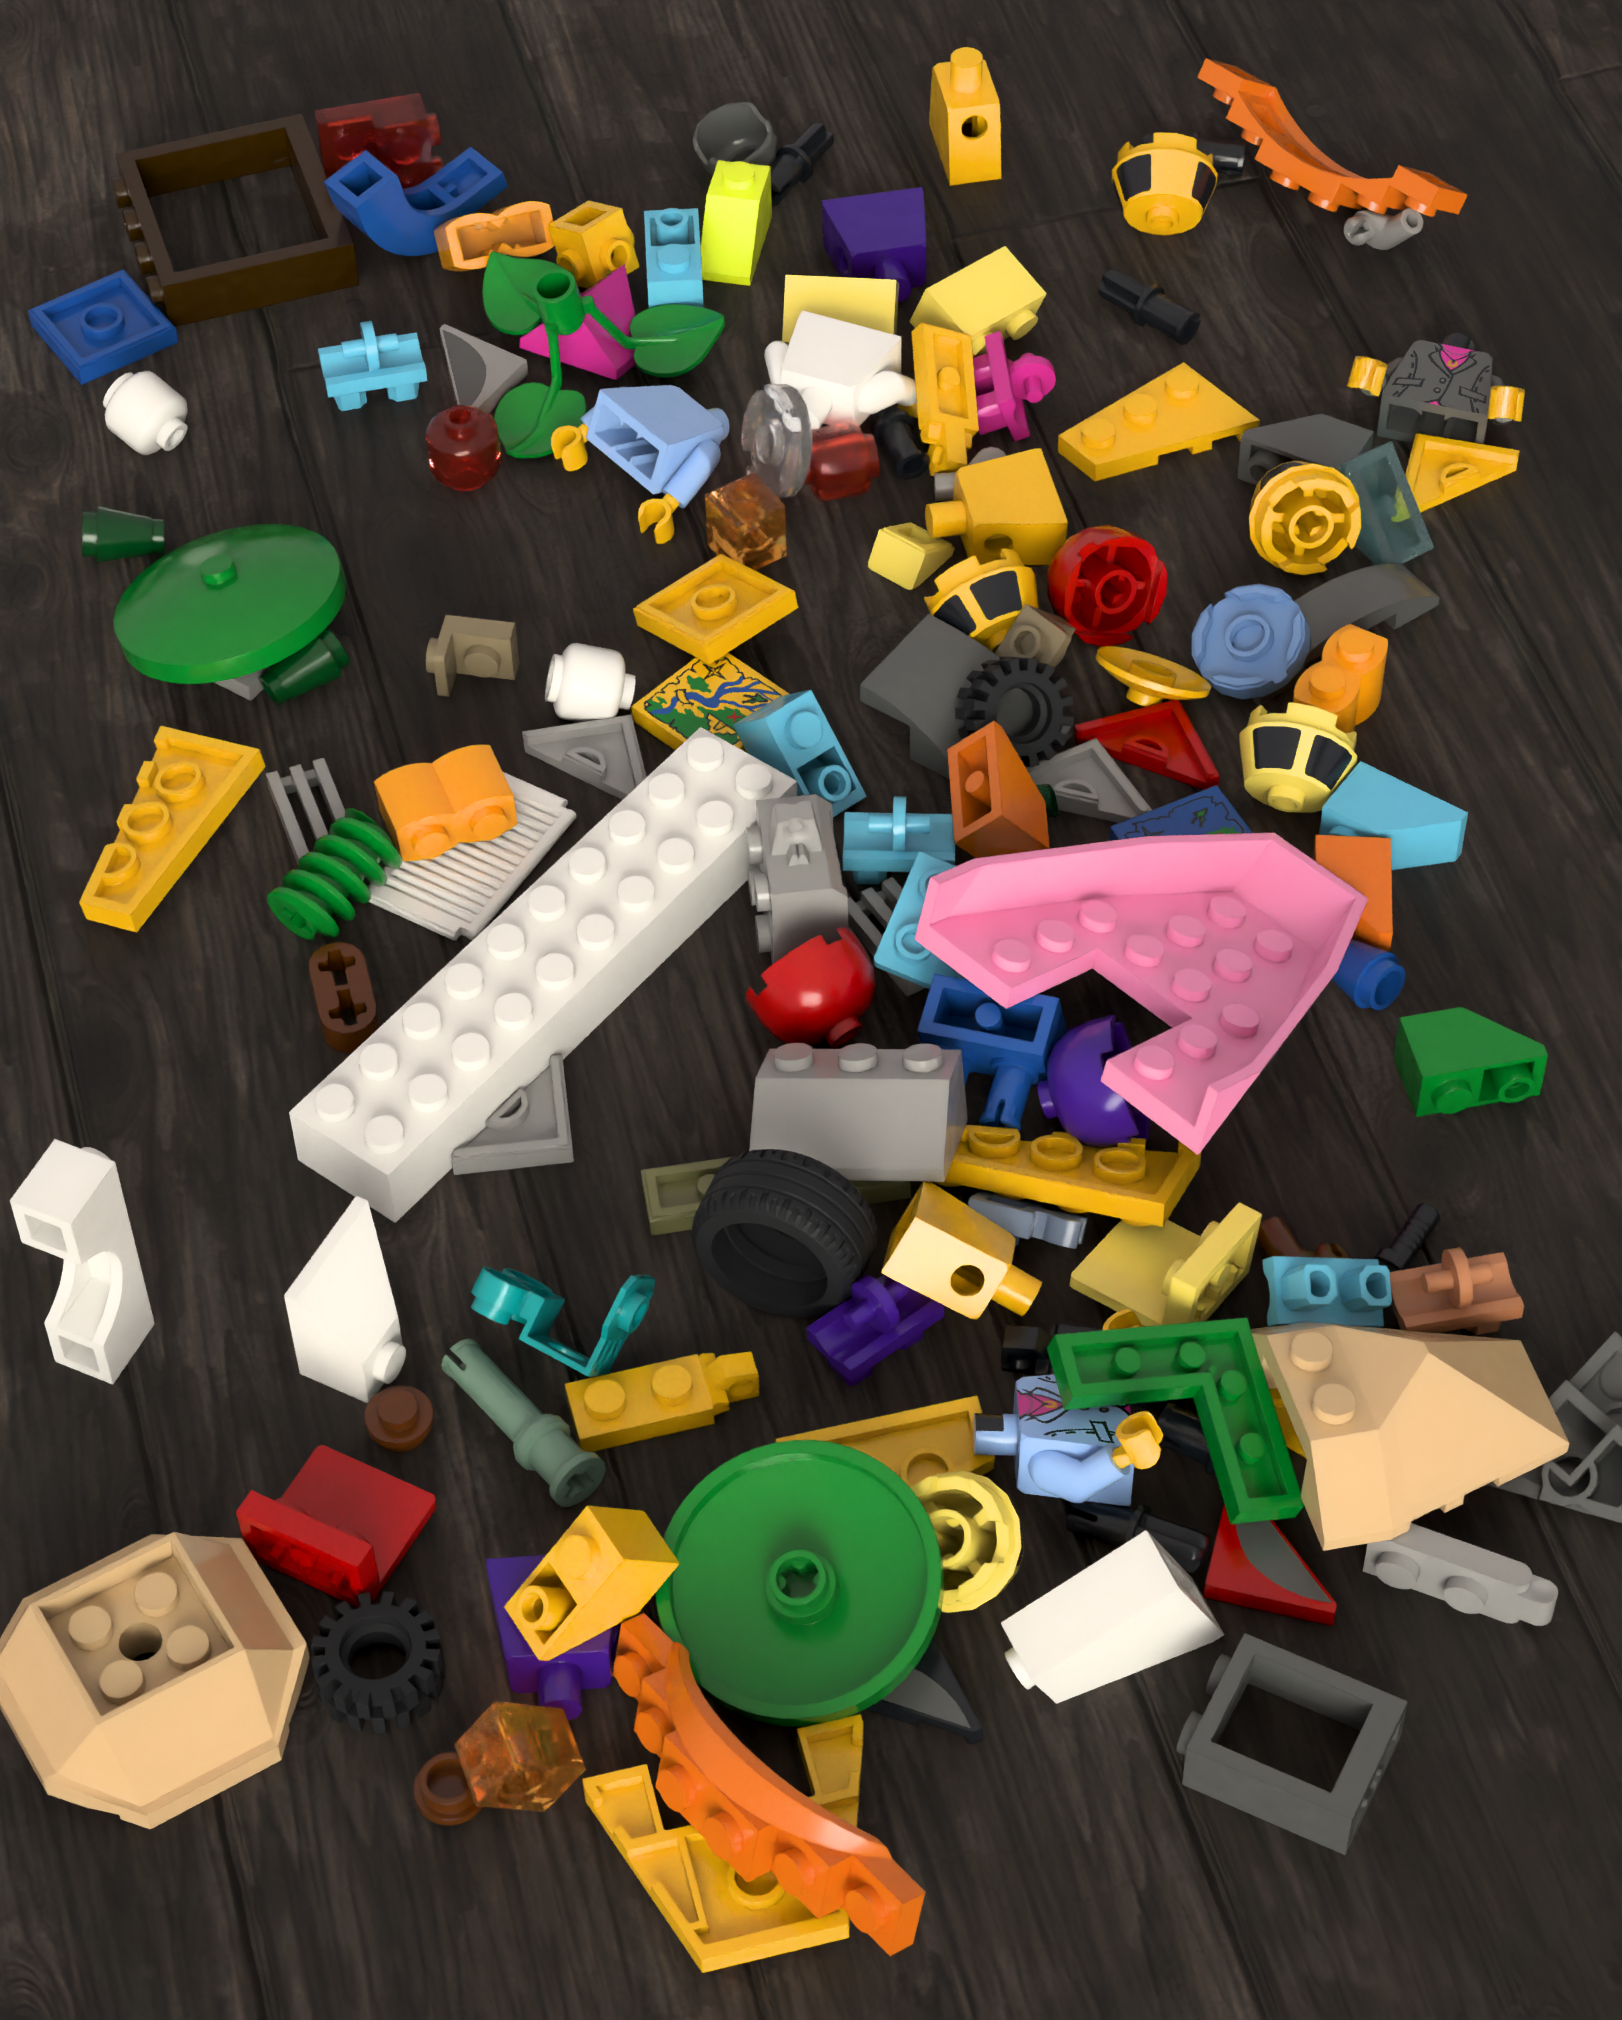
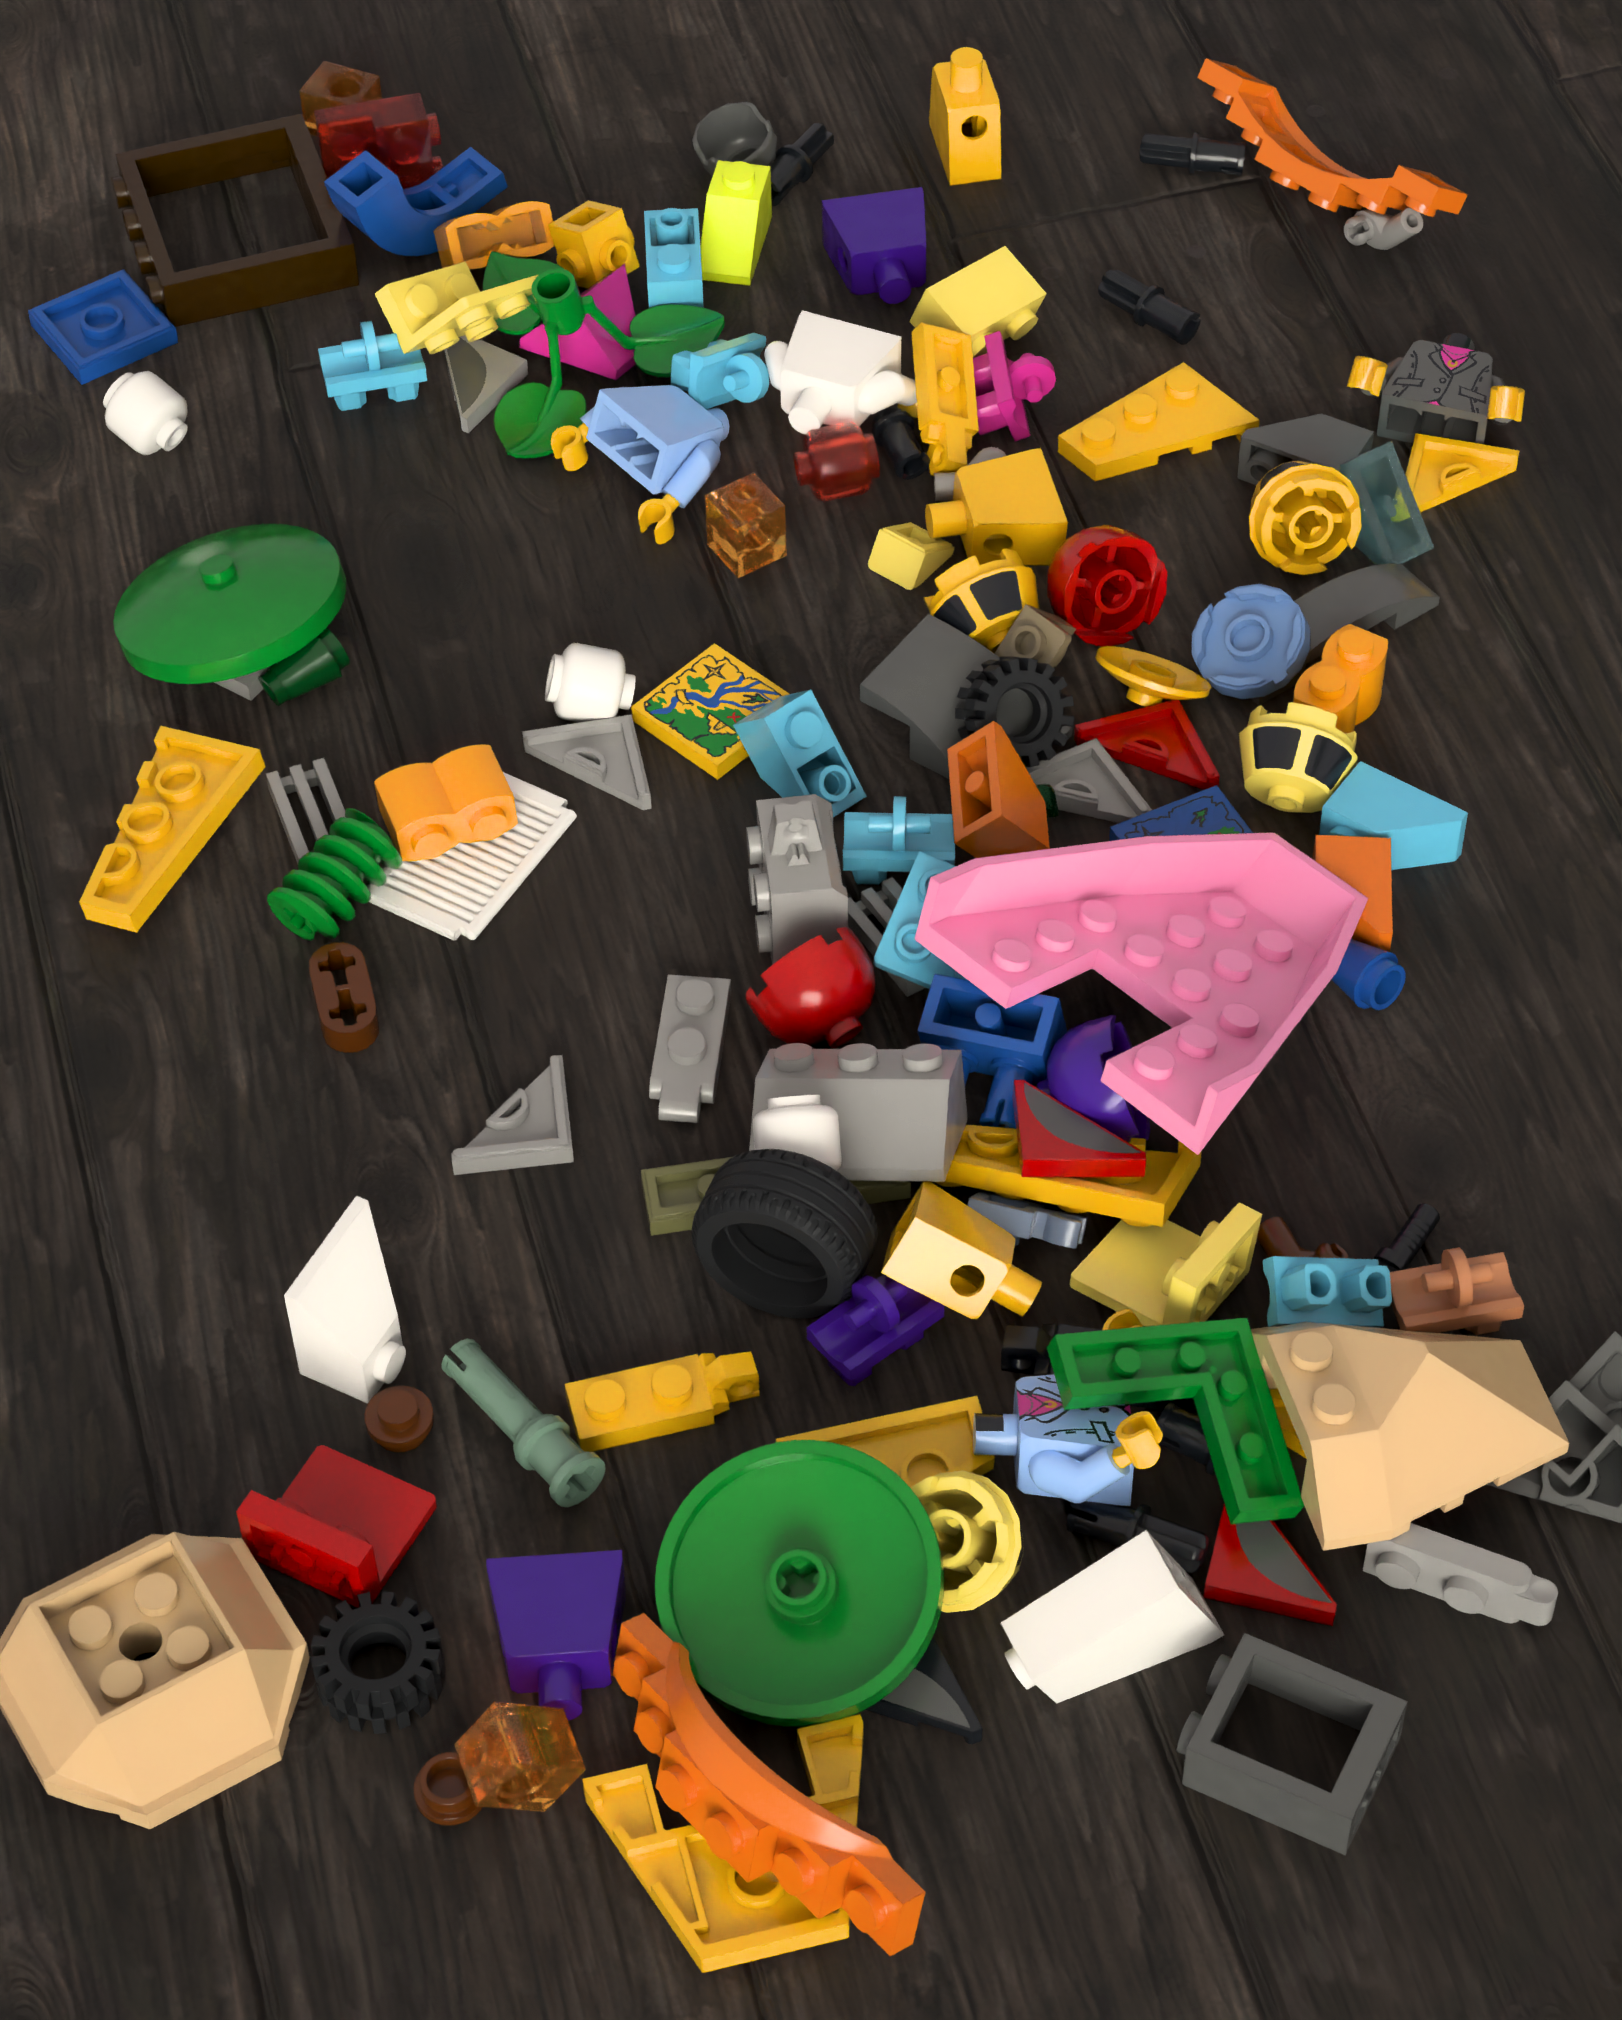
(79, 1213): white arch -> none
(120, 534): dark green cone -> none
(335, 87): none -> clear orange brick
(447, 304): none -> light yellow bracket
(463, 447): clear red head -> none
(472, 648): dark tan bracket -> none
(532, 1303): teal piece -> none
(537, 977): white brick -> none
(591, 1580): yellow slope -> none
(689, 1045): none -> light grey hinge
(715, 608): yellow tile -> none
(723, 371): none -> medium azure hips
(779, 438): clear tile -> none
(801, 1127): none -> white head
(851, 300): light yellow brick -> none
(1065, 1143): none -> red tile
(1164, 184): yellow cone -> none
(1465, 1061): green slope -> none

